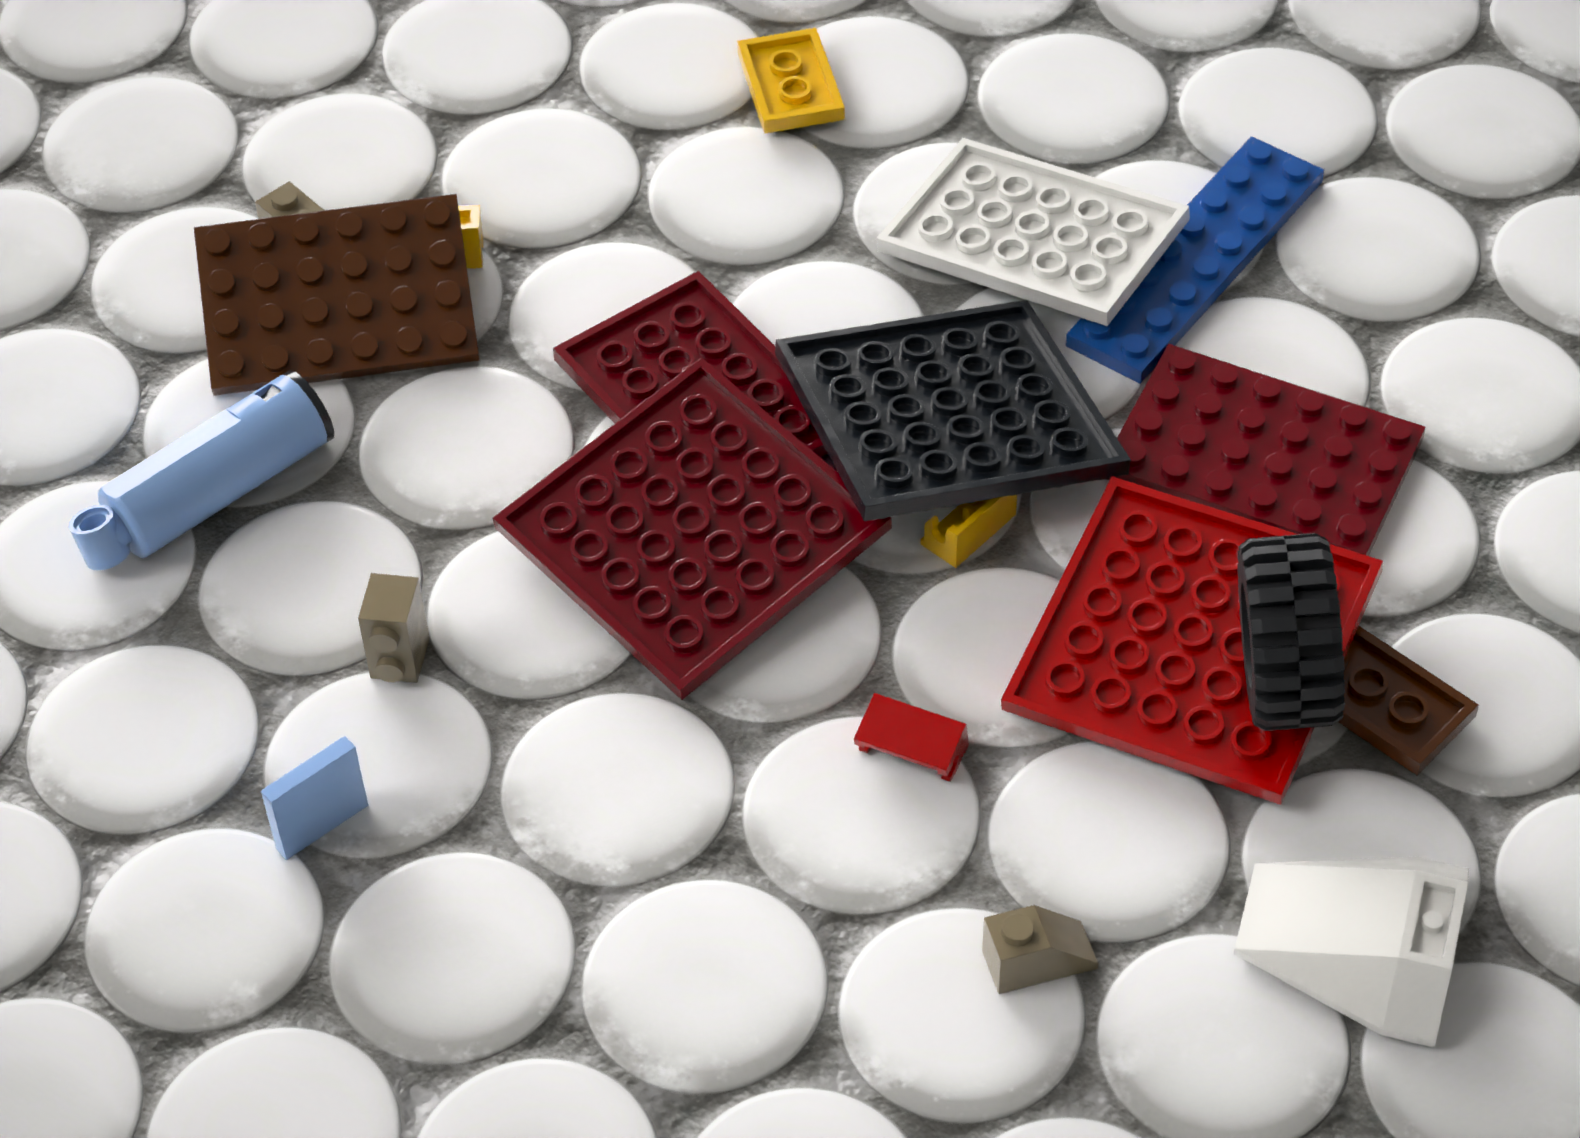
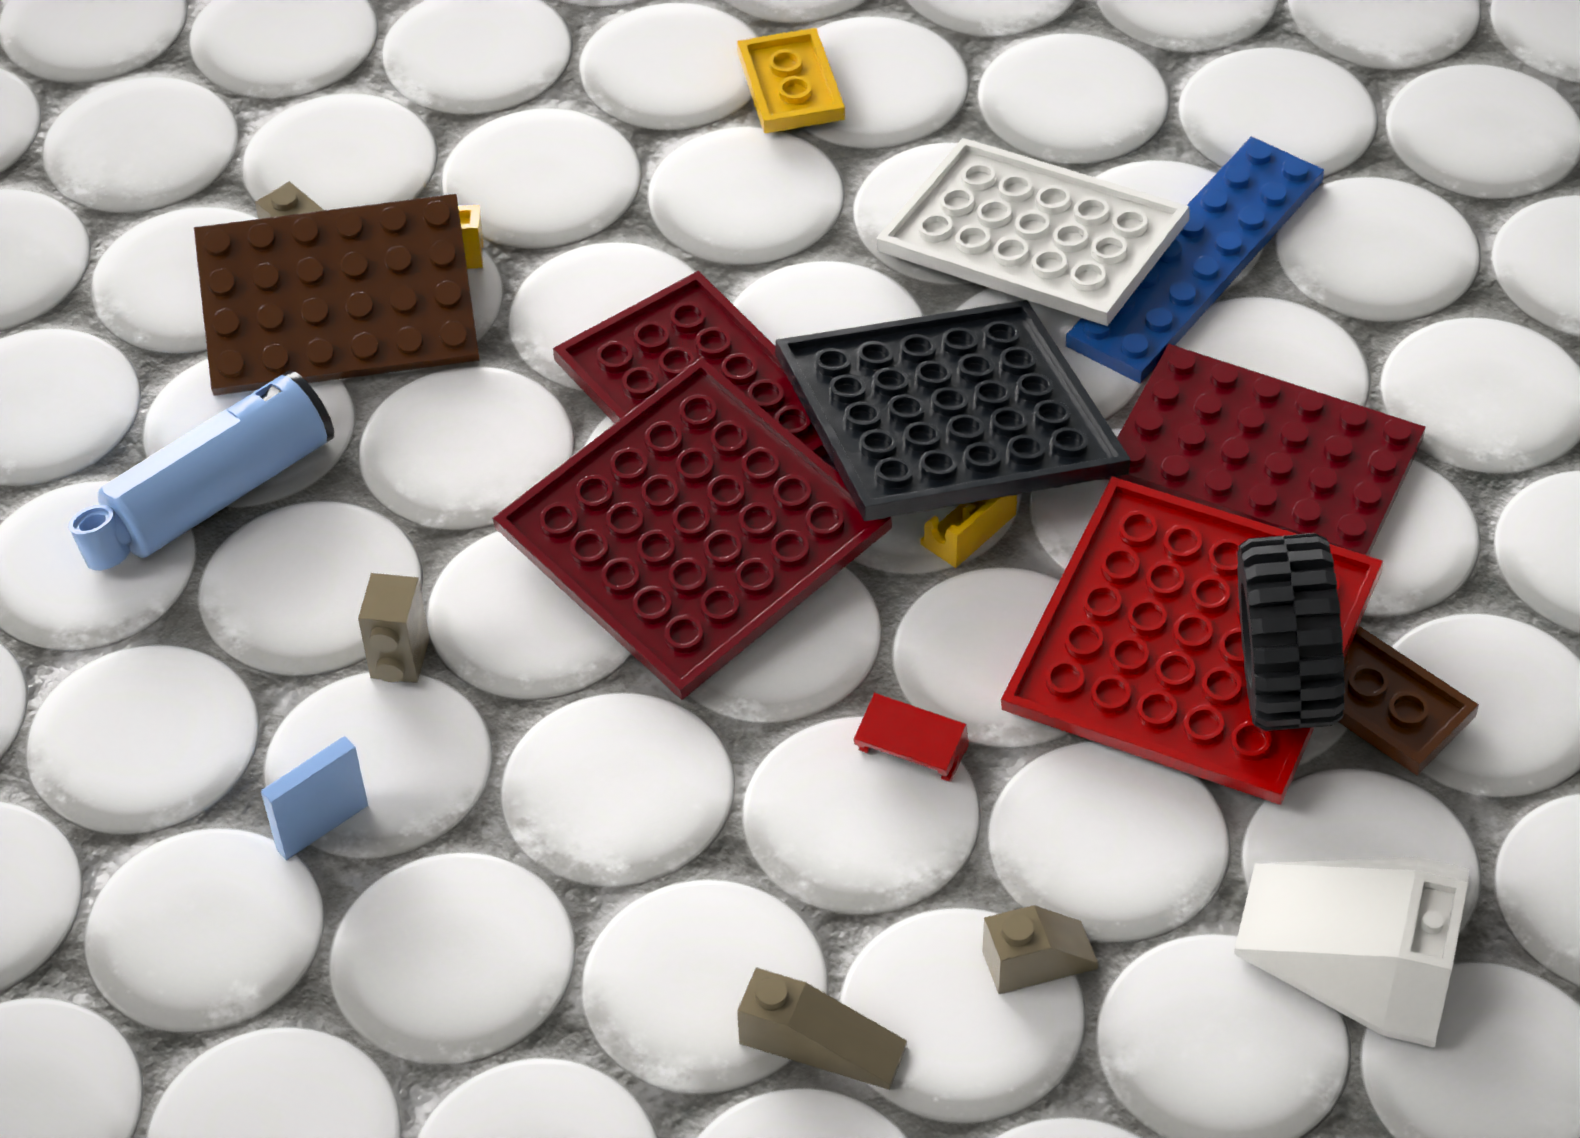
(816, 1030): none -> dark tan slope

